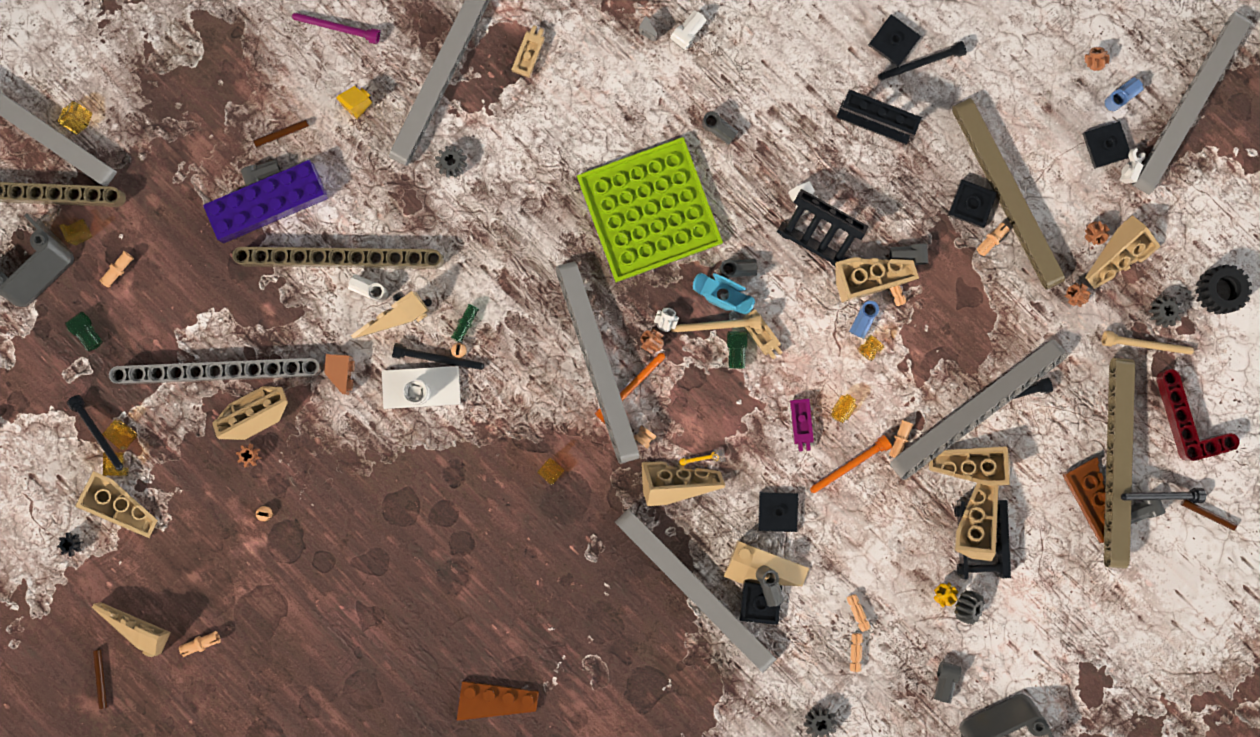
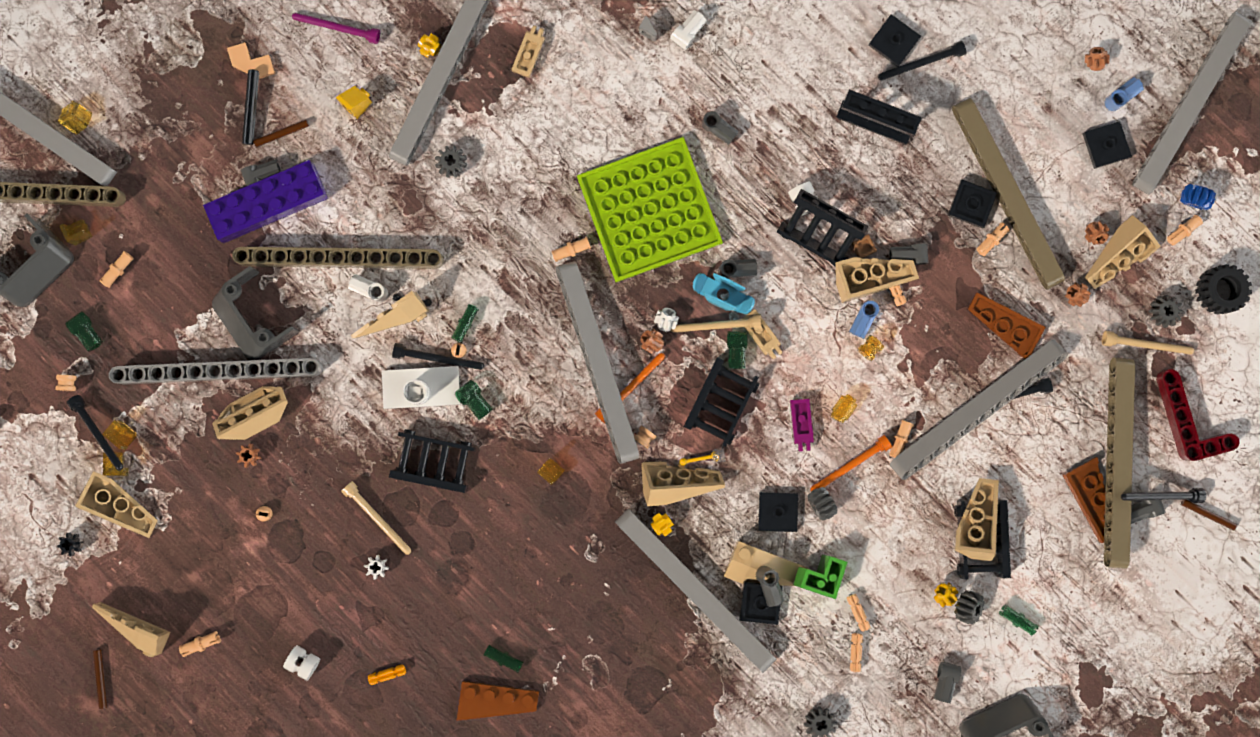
(66, 382): none -> light nougat wheel
(242, 61): none -> light nougat tile
(250, 107): none -> black axle
(252, 344): none -> dark grey windscreen
(307, 666): none -> white wheel
(338, 370): nougat slope -> none
(352, 492): none -> tan piece
(372, 570): none -> white gear
(386, 674): none -> light orange axle
(420, 475): none -> black fence
(429, 45): none -> yellow gear
(470, 395): none -> clear green piece
(503, 658): none -> clear green pin
(571, 249): none -> light nougat pin
(662, 524): none -> yellow gear
(711, 387): none -> black fence
(822, 503): none -> dark grey gear
(825, 580): none -> bright green brick
(864, 247): none -> medium nougat tile
(978, 465): tan wedge -> none
(1013, 328): none -> dark orange wing
(1018, 620): none -> clear green pin
(1132, 170): white plate -> none
(1184, 230): none -> light nougat axle
(1198, 197): none -> blue gear

